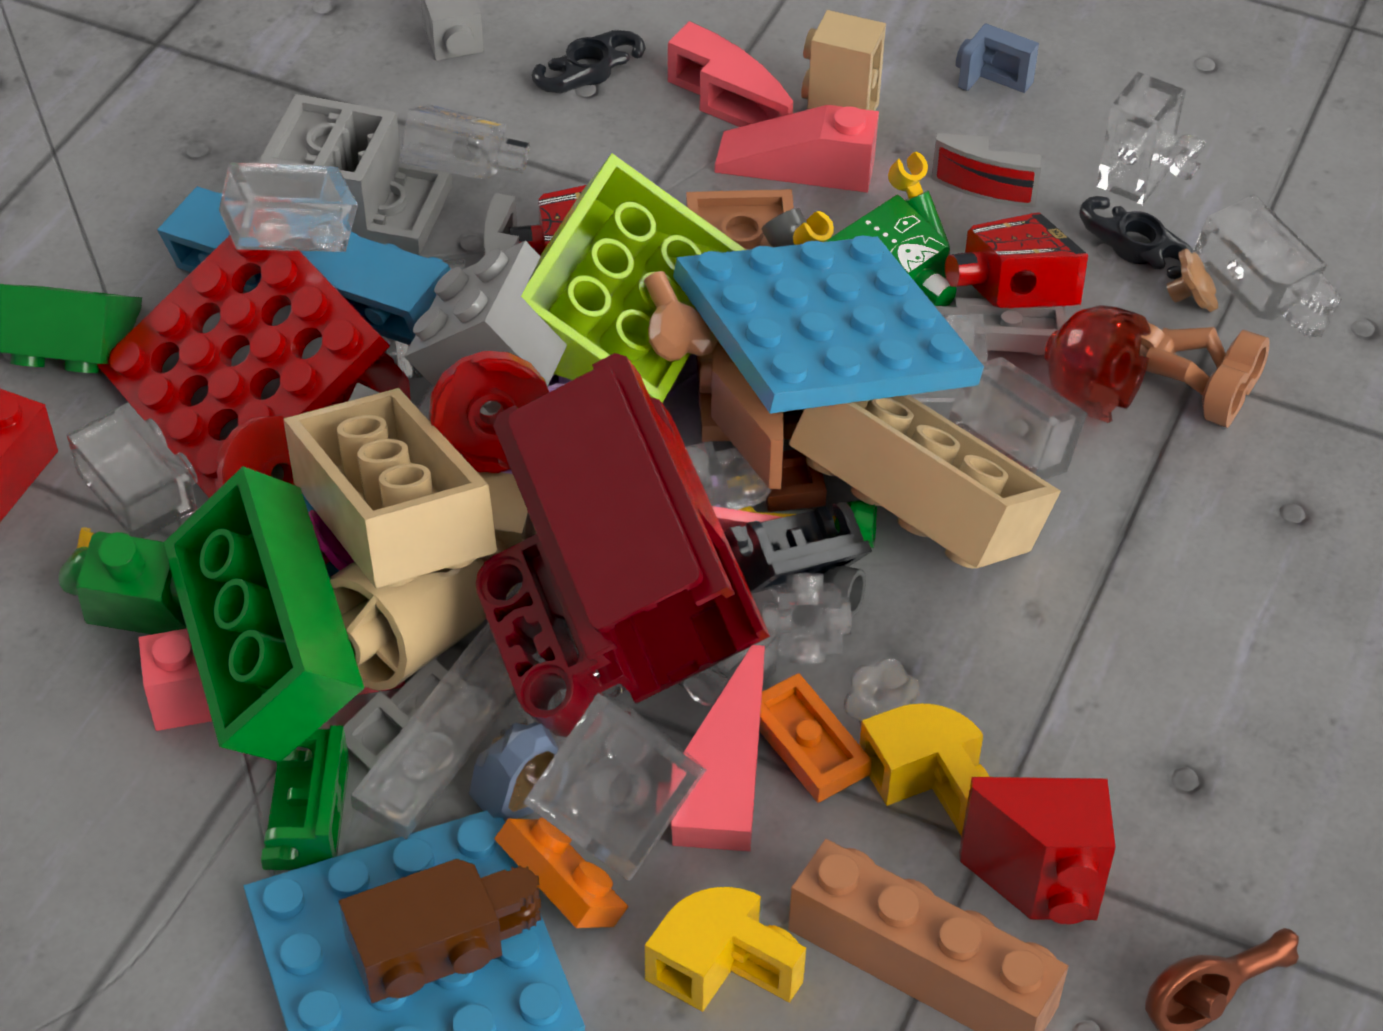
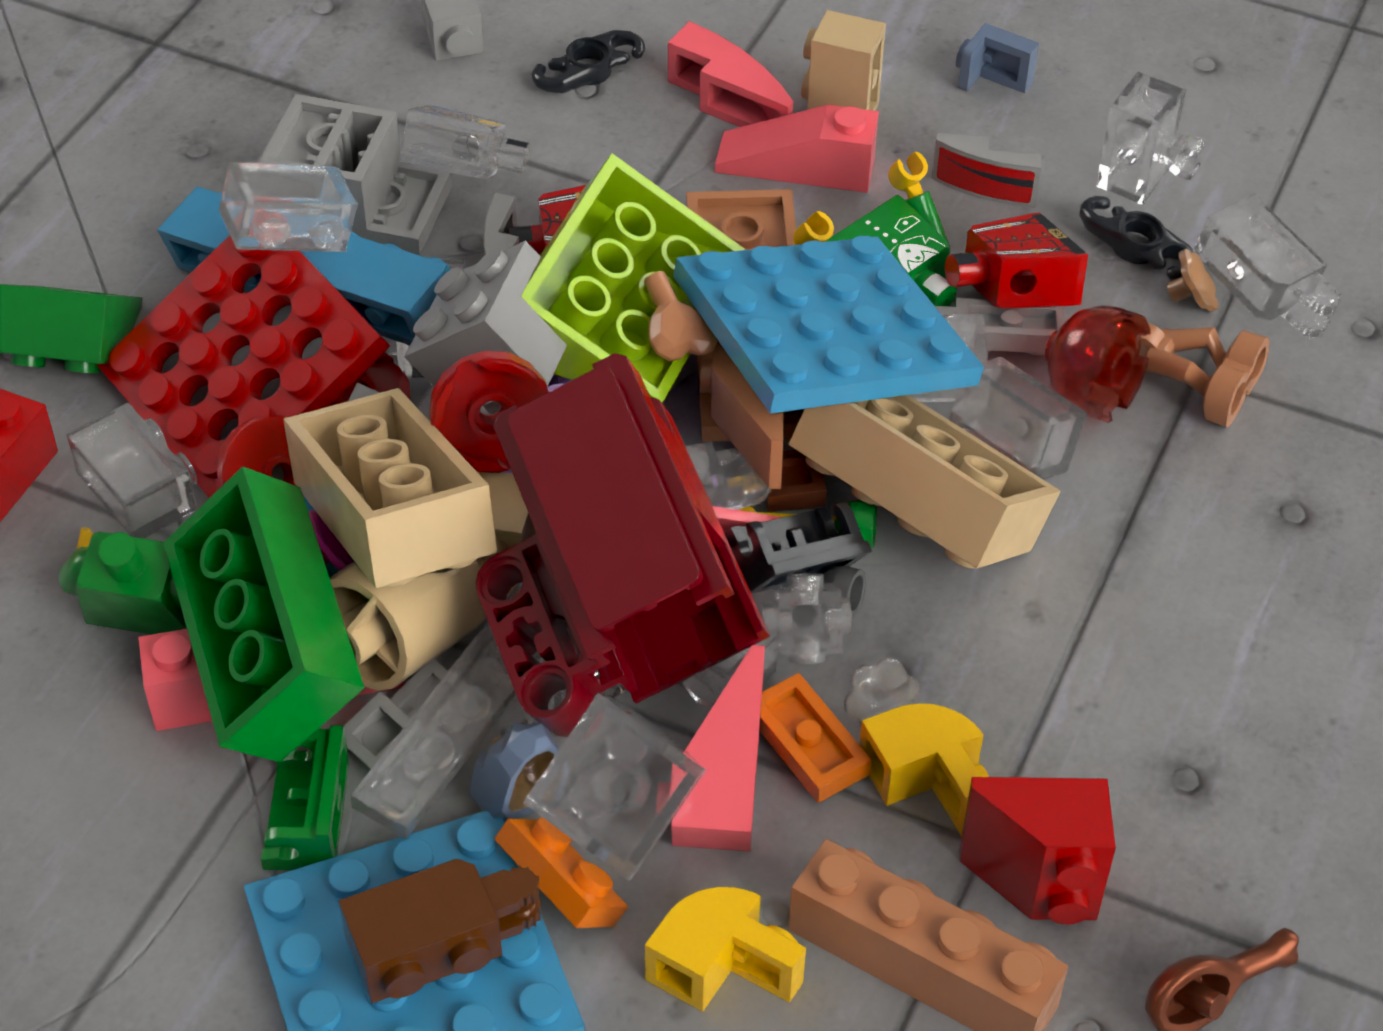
(781, 228): dark grey hinge -> none

